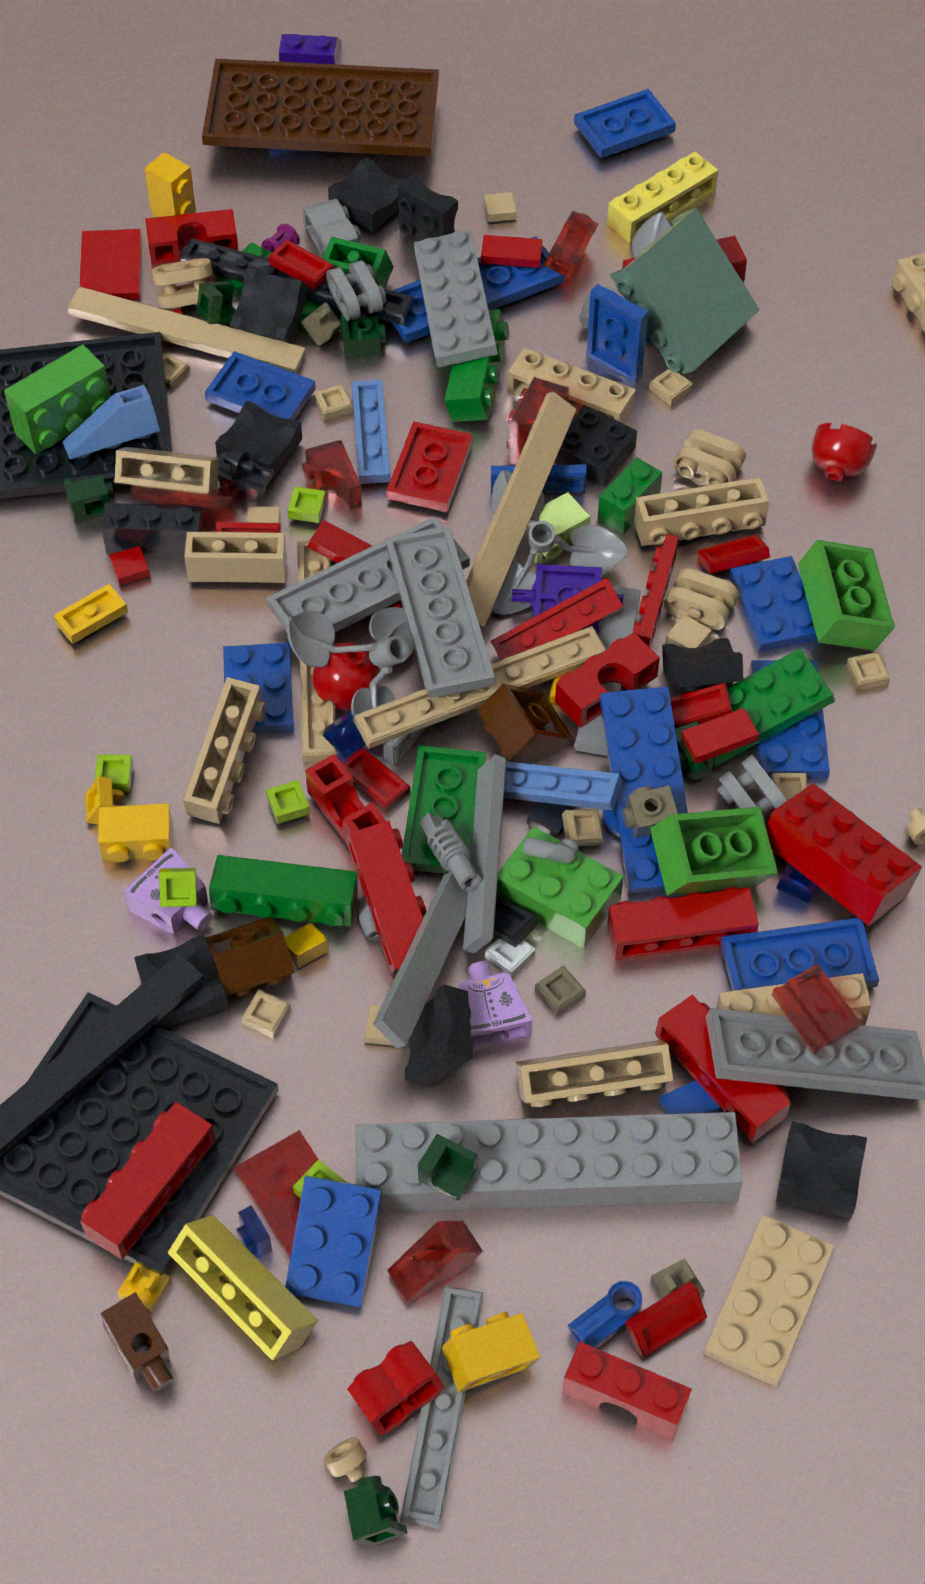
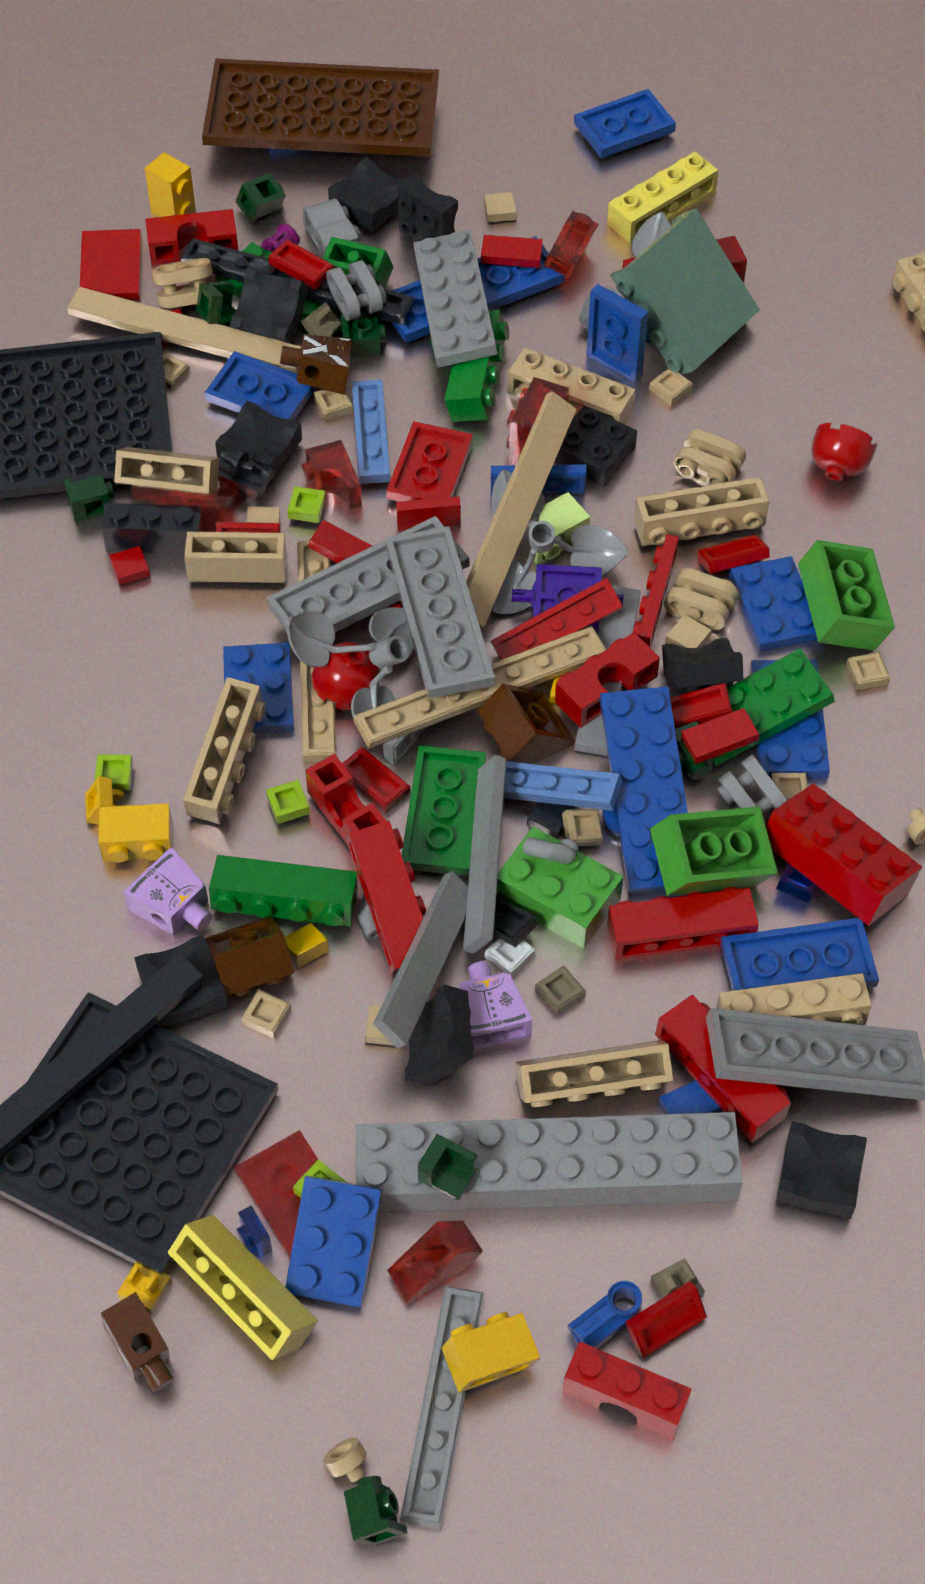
(57, 398): bright green brick -> none
(90, 613): yellow plate -> none
(119, 420): medium blue slope -> none
(147, 1180): red brick -> none
(178, 887): lime plate -> none
(260, 197): none -> dark green brick
(309, 49): dark purple slope -> none
(320, 362): none -> reddish brown torso
(344, 735): clear blue plate -> none
(395, 1387): red brick -> none
(417, 511): none -> red tile
(450, 850): light grey hinge -> none
(618, 500): green brick -> none
(647, 808): dark tan brick -> none
(769, 1300): tan plate -> none
(816, 1008): clear red plate -> none

